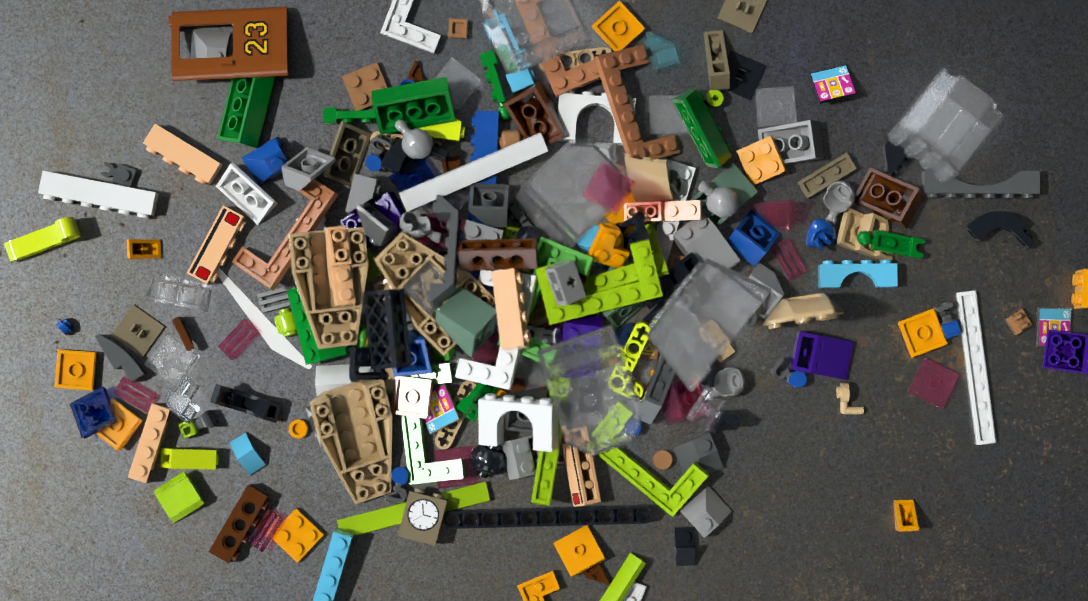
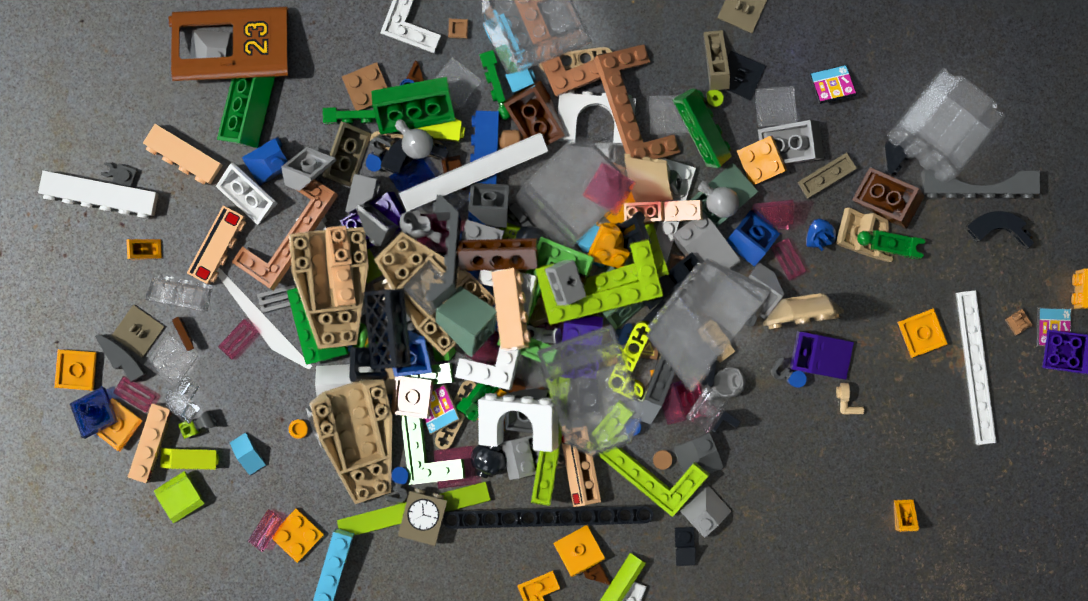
(43, 239): neon yellow beam -> none
(64, 326): blue plate -> none
(220, 547): reddish brown brick -> none
(246, 403): black arch -> none
(285, 323): lime head -> none
(618, 27): light orange plate -> none
(662, 51): clear light blue slope -> none
(838, 199): light grey hair -> none
(882, 274): medium azure arch -> none
(933, 383): clear pink plate -> none
(949, 326): leg -> none

